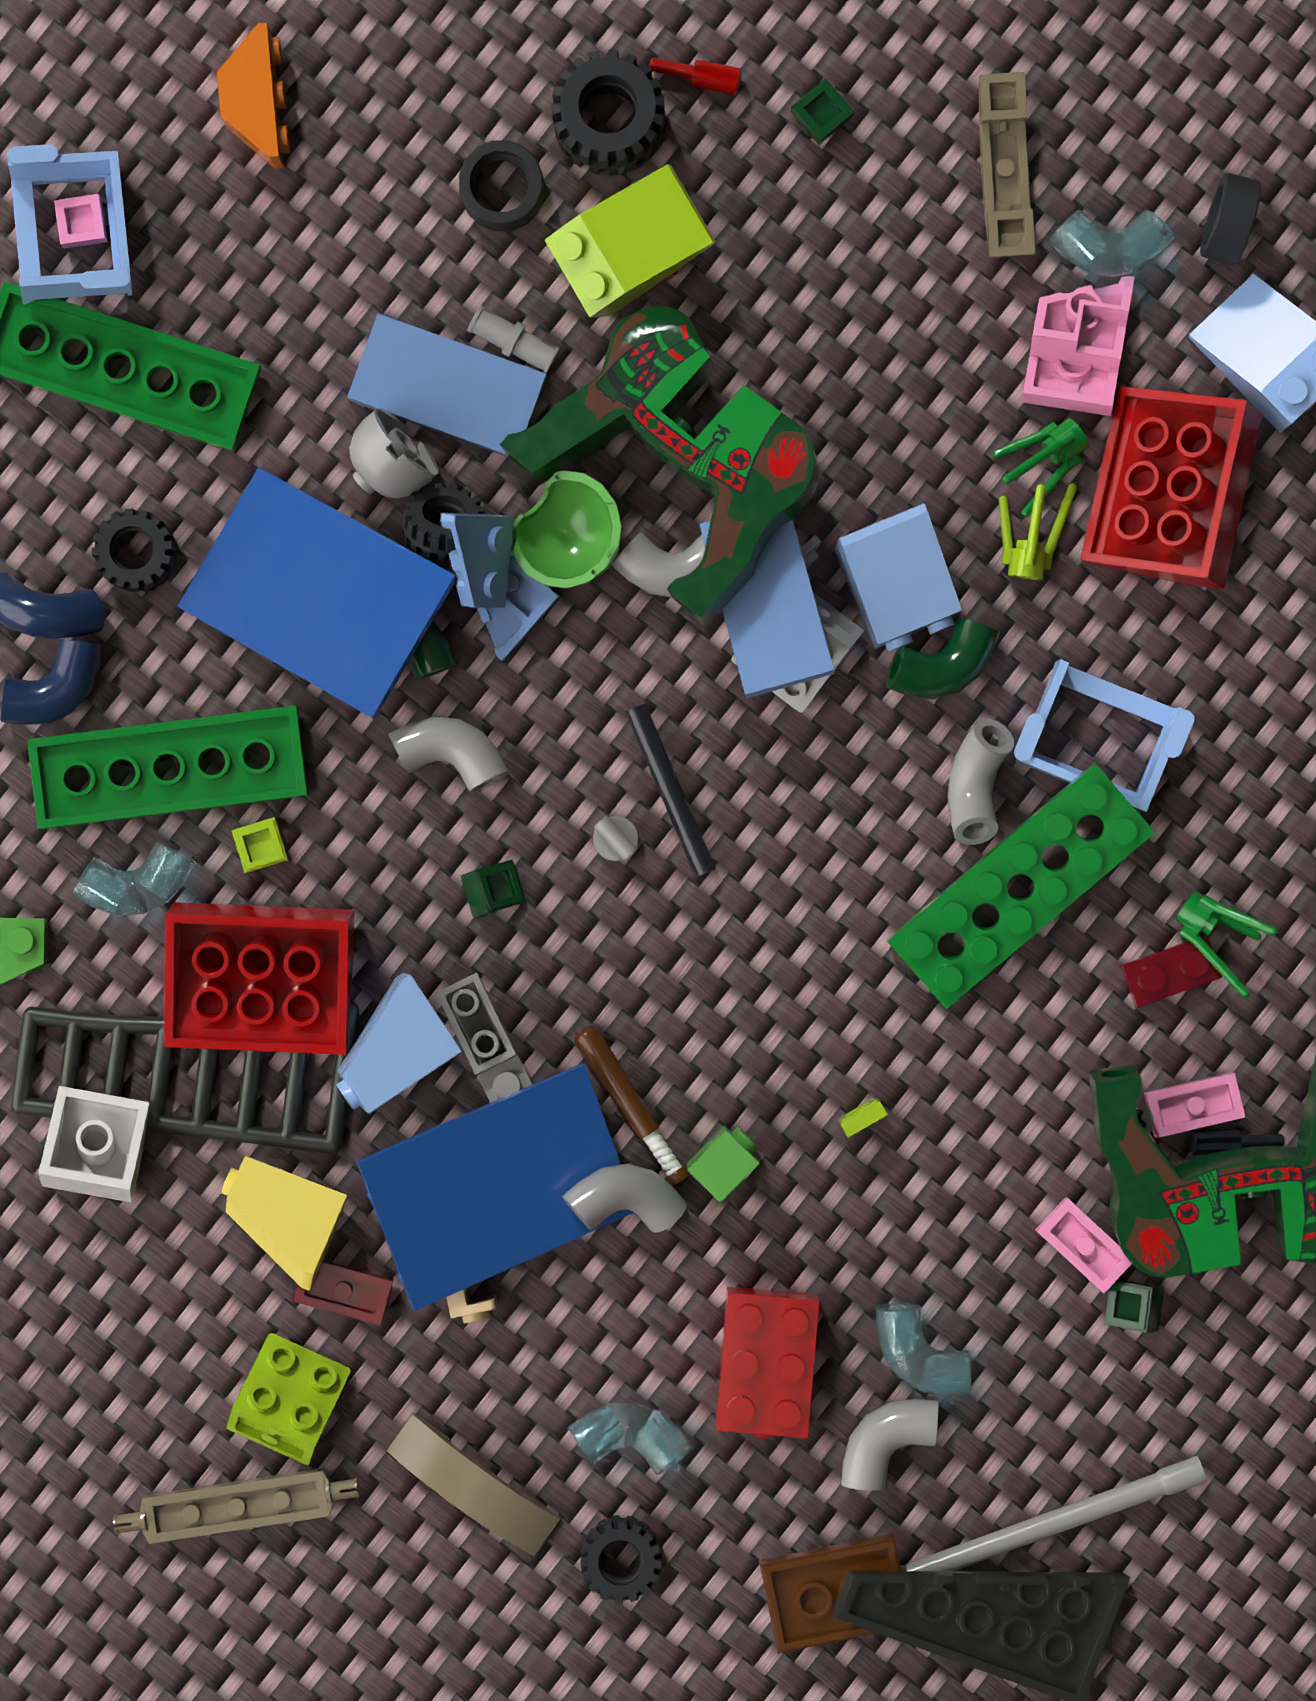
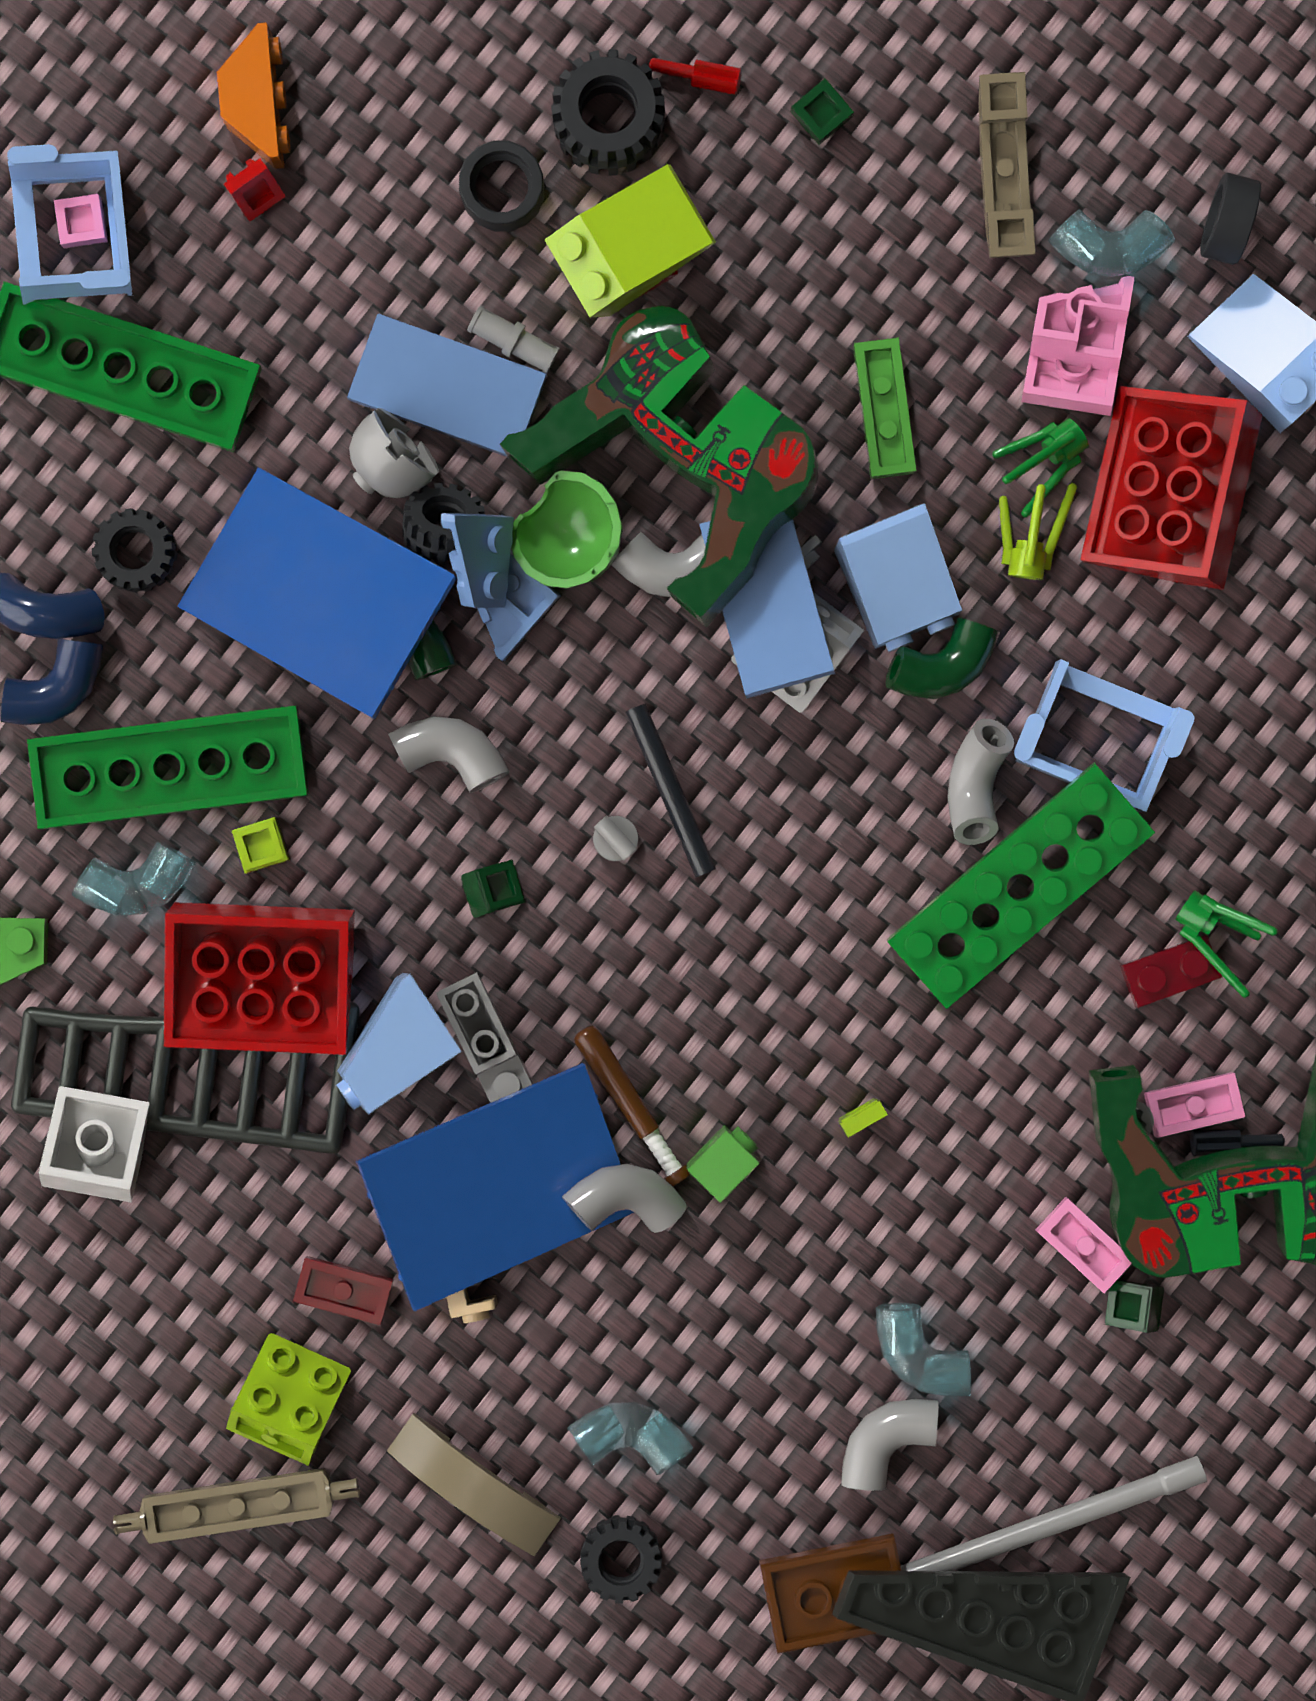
(254, 189): none -> red tile
(284, 1216): light yellow slope -> none
(767, 1362): red piece -> none
(884, 408): none -> bright green plate

